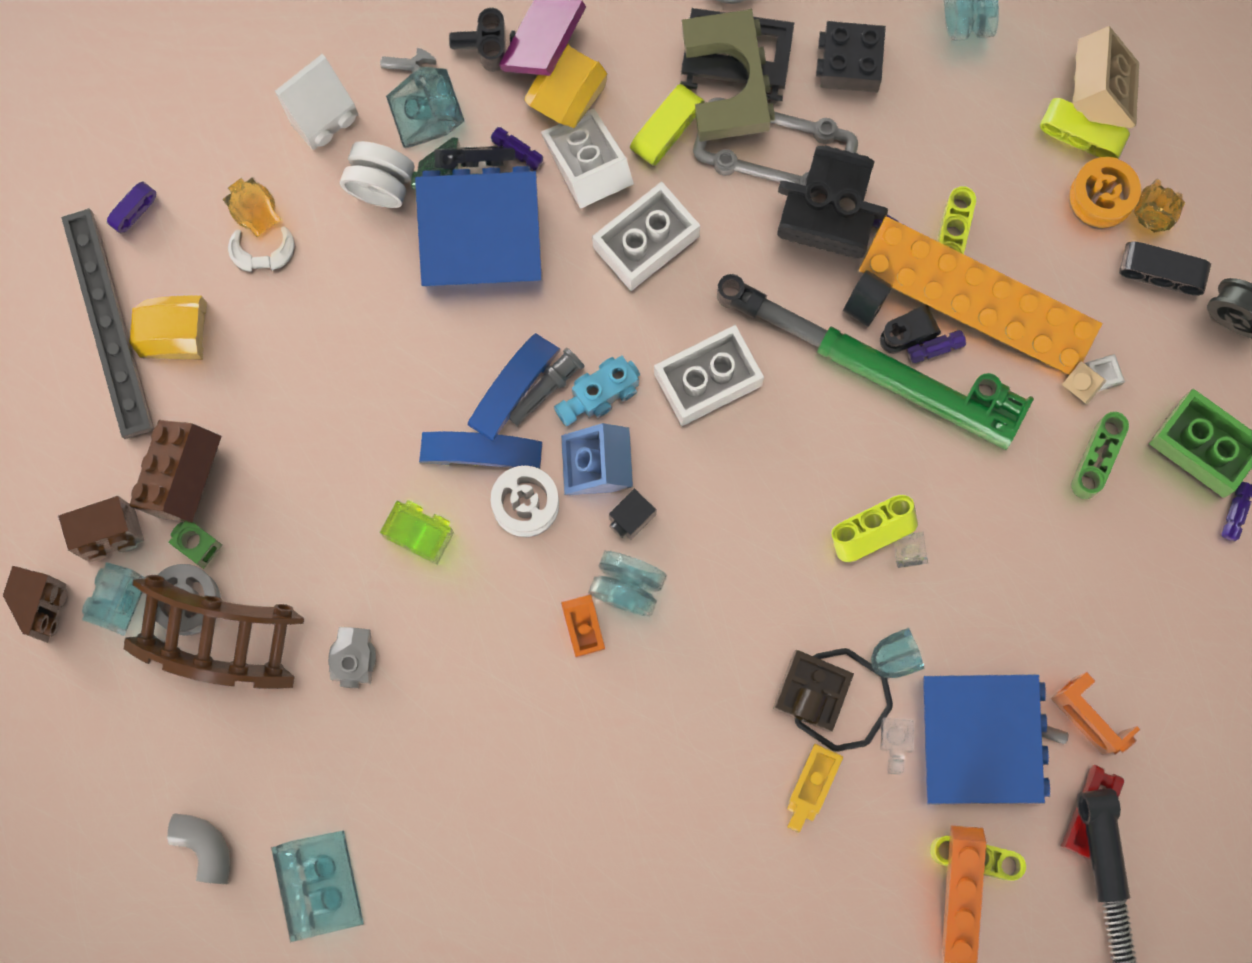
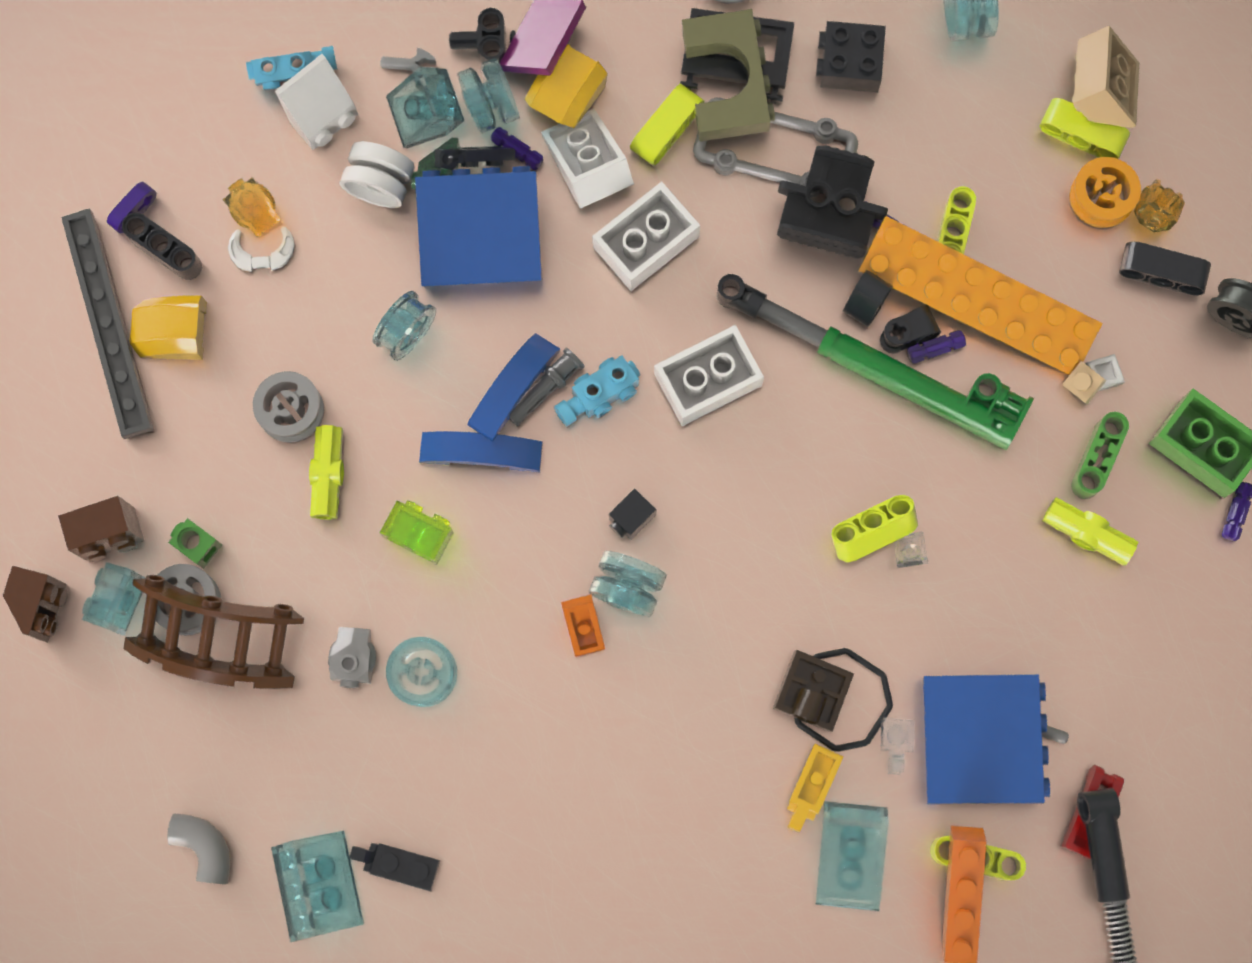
(154, 235): none -> black beam
(175, 470): reddish brown brick -> none
(283, 68): none -> medium azure brick
(304, 393): none -> light grey wheel
(326, 472): none -> neon yellow piece
(397, 668): none -> clear light blue wheel
(398, 865): none -> black hinge
(404, 325): none -> clear light blue wheel
(492, 94): none -> clear light blue wheel
(509, 483): white wheel -> none
(597, 460): medium blue slope -> none
(852, 855): none -> clear light blue slope
(897, 655): clear light blue brick -> none
(1088, 720): orange panel -> none
(1090, 531): none -> neon yellow piece

